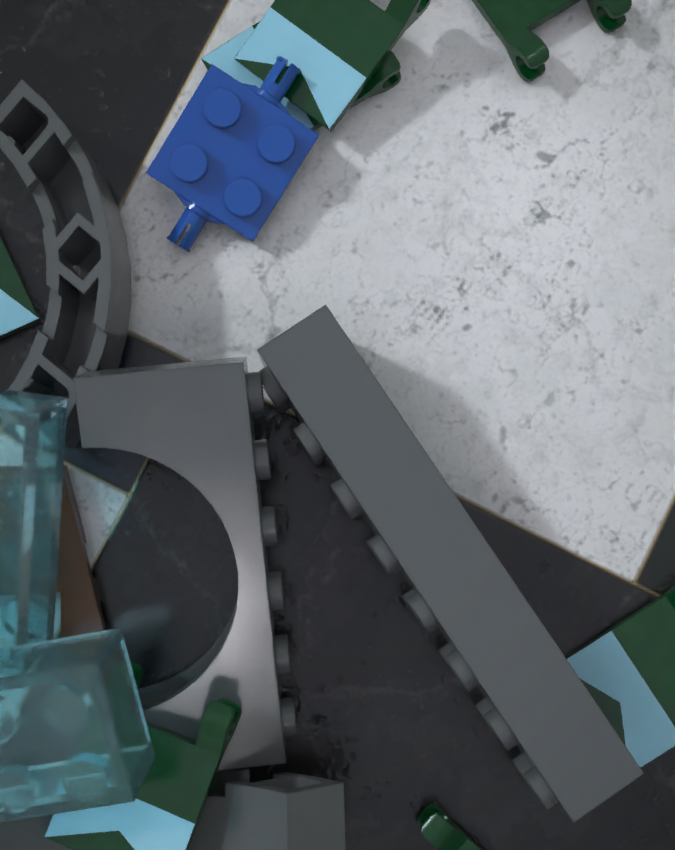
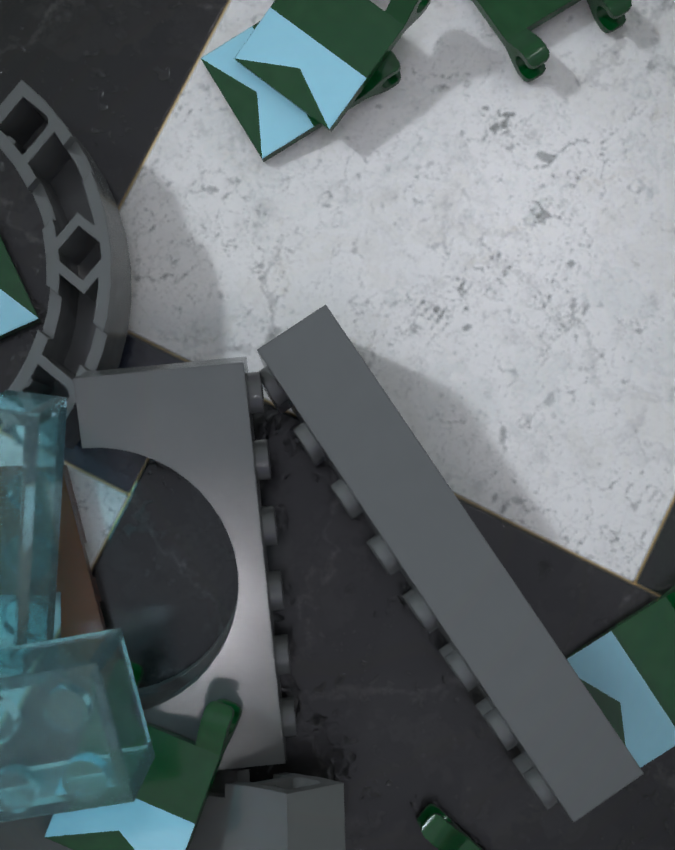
(232, 153): blue plate -> none

